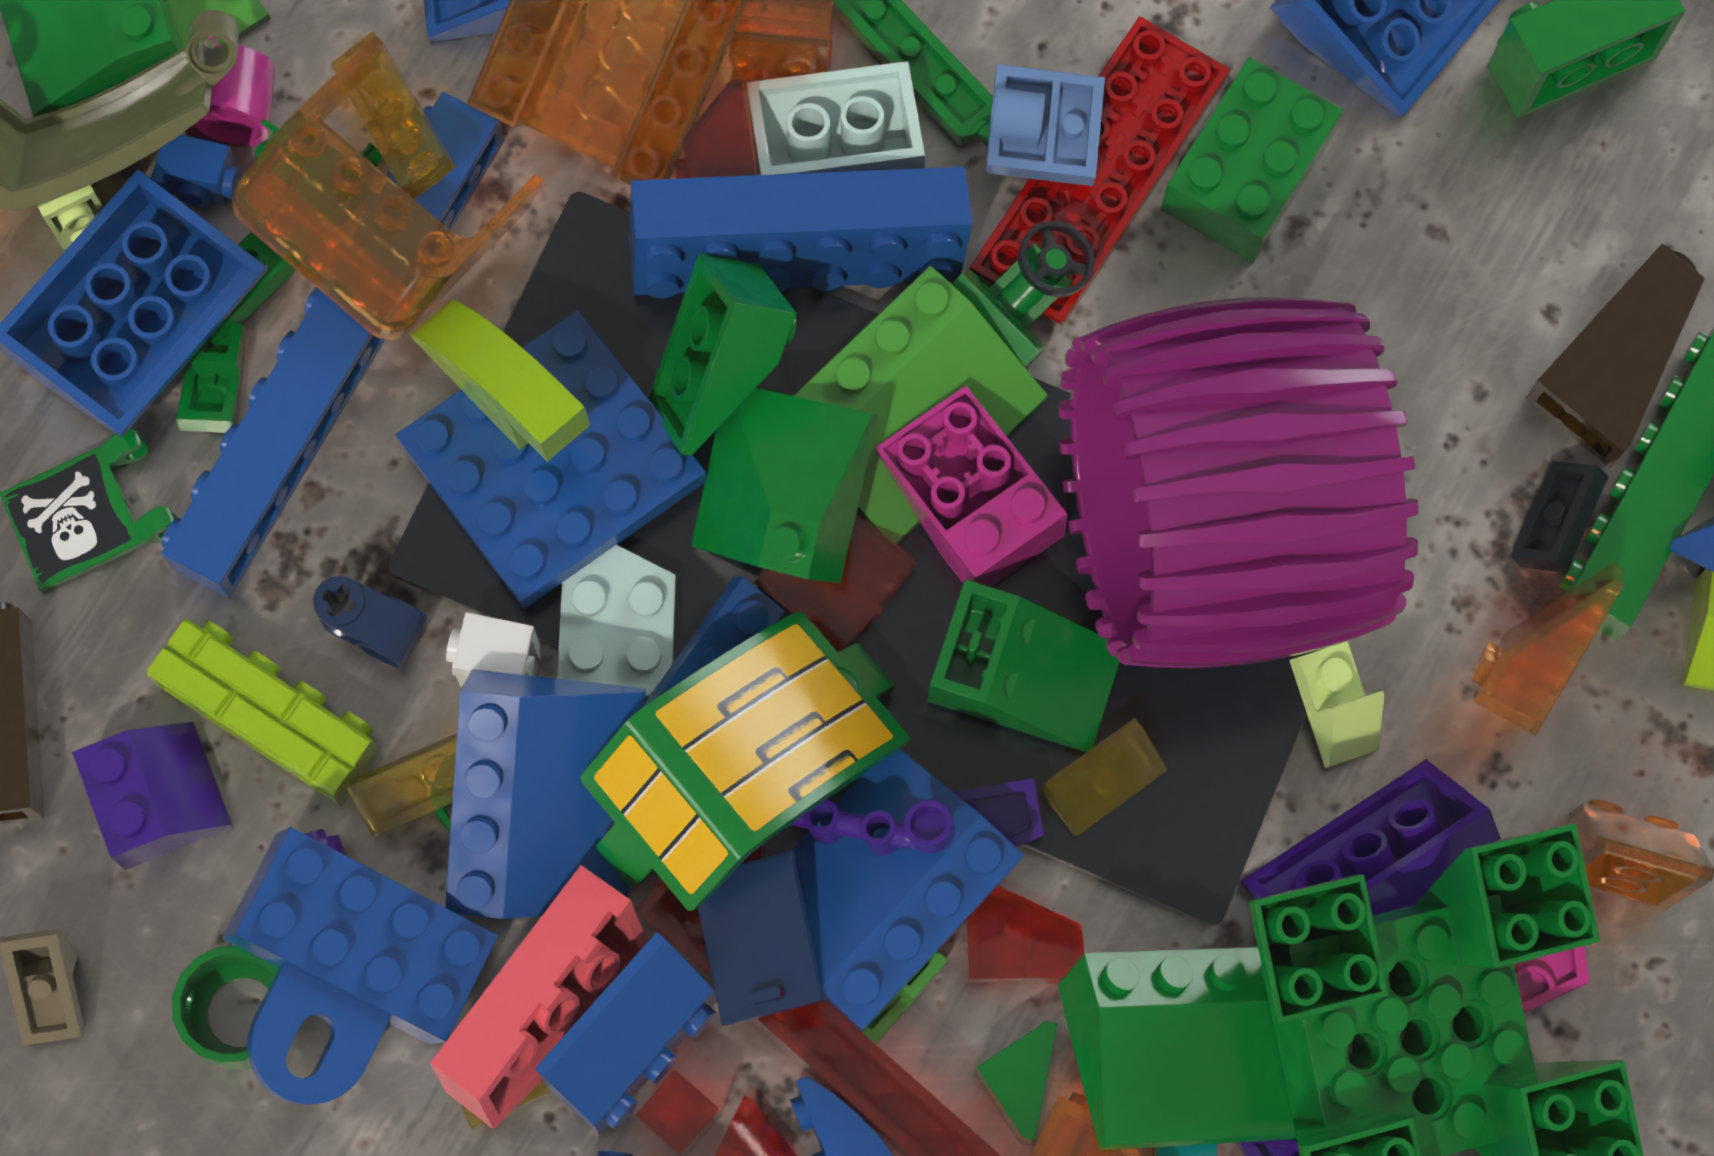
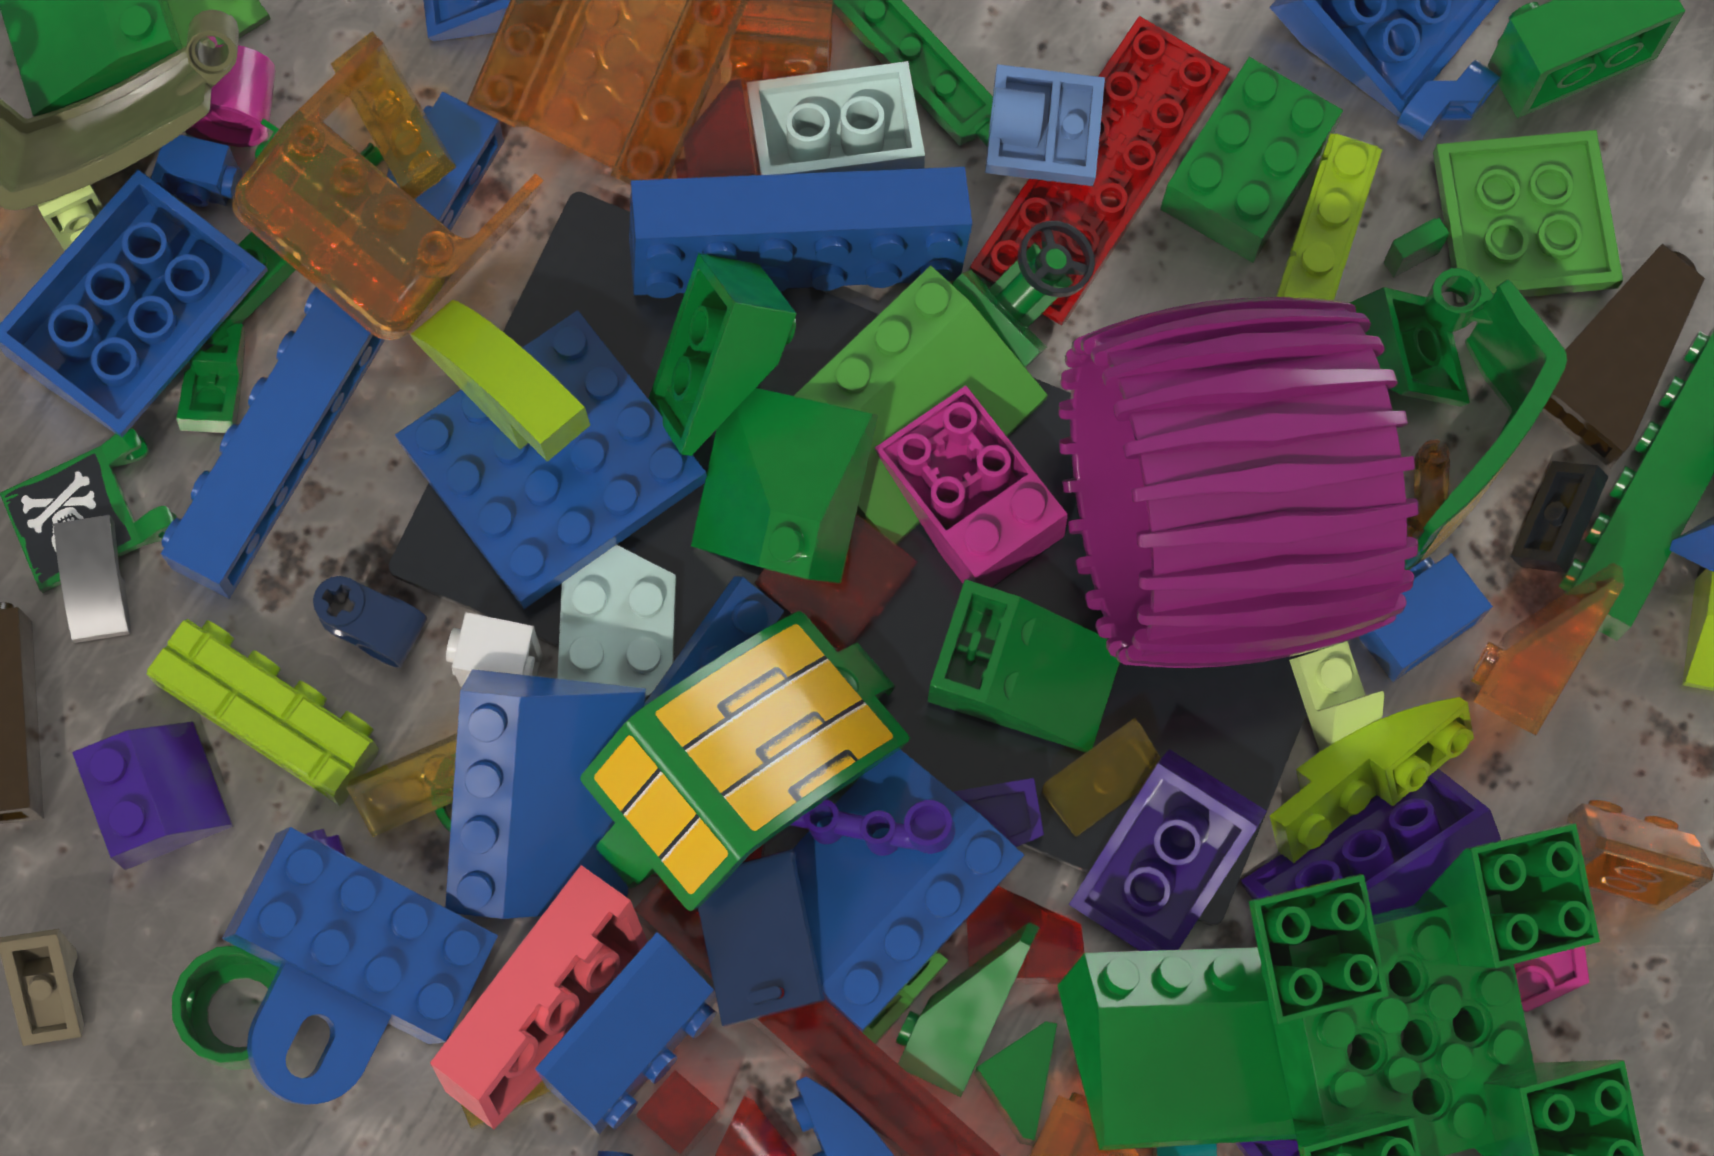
(91, 578): none -> flat silver slope
(958, 1018): none -> green slope
(1167, 856): none -> dark purple slope
(1329, 219): none -> lime brick
(1378, 759): none -> lime slope
(1416, 246): none -> green tile
(1418, 353): none -> green slope
(1430, 483): none -> clear orange arm
(1436, 613): none -> blue brick
(1448, 100): none -> blue piece
(1515, 359): none -> green panel
(1530, 212): none -> bright green plate

